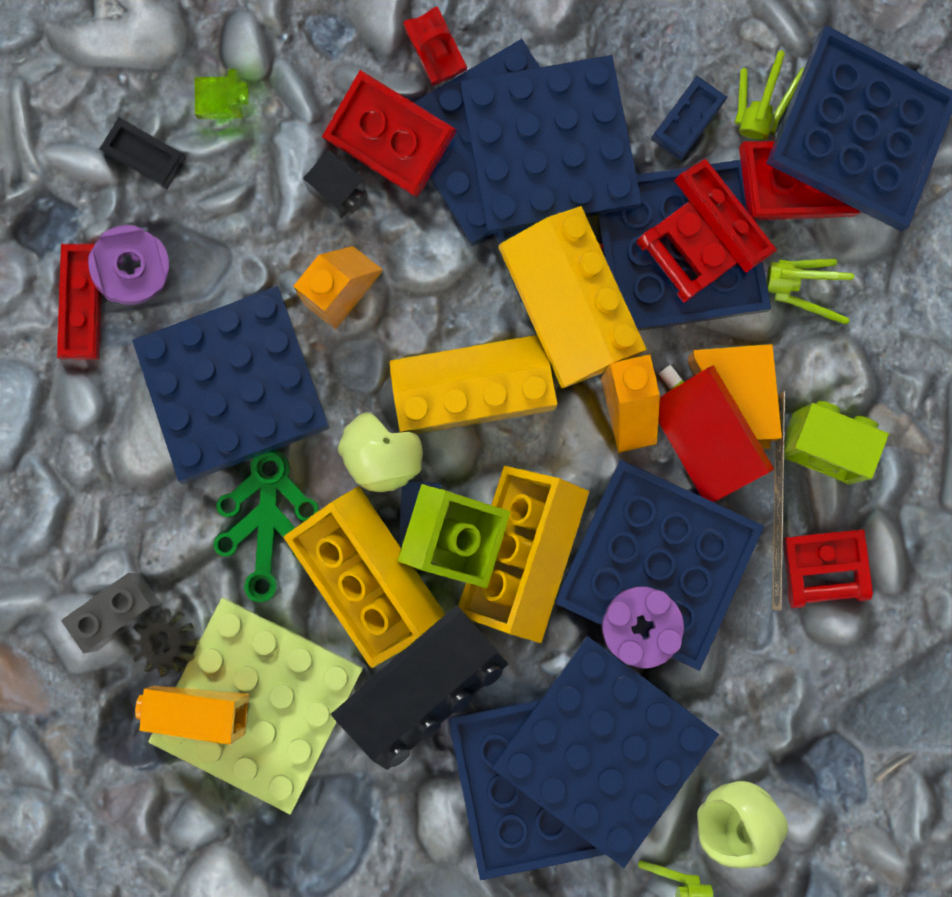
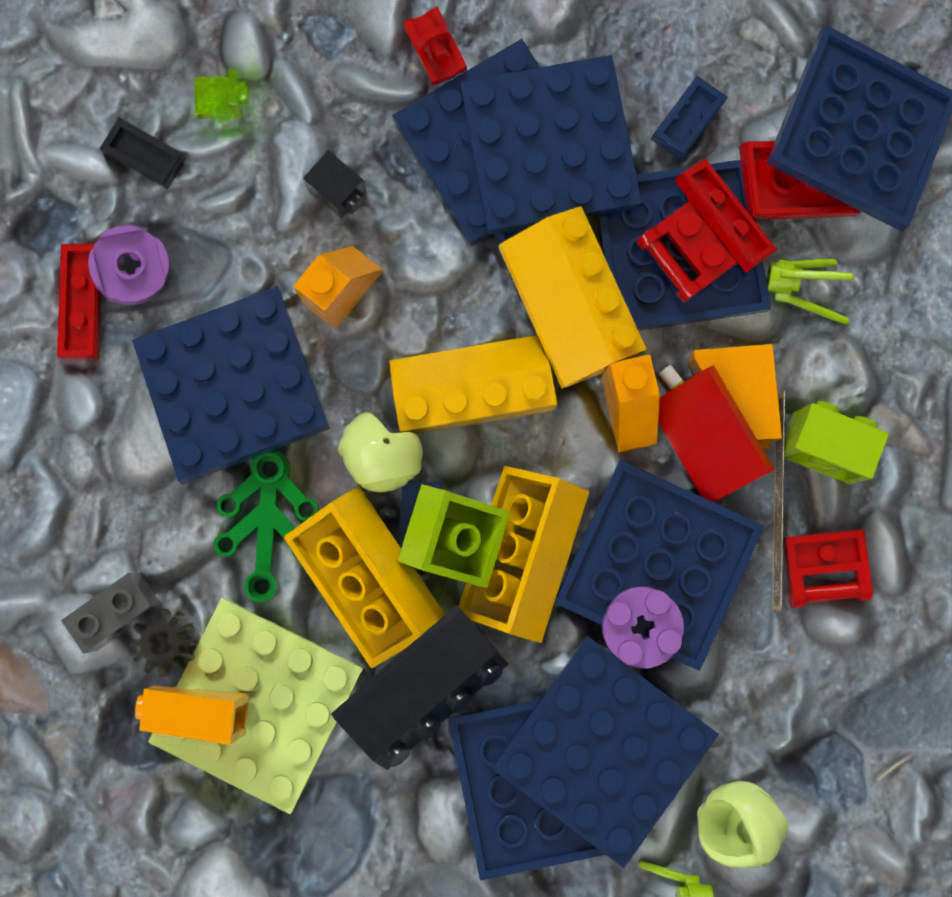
(389, 133): red tile -> none
(758, 120): lime plant -> none

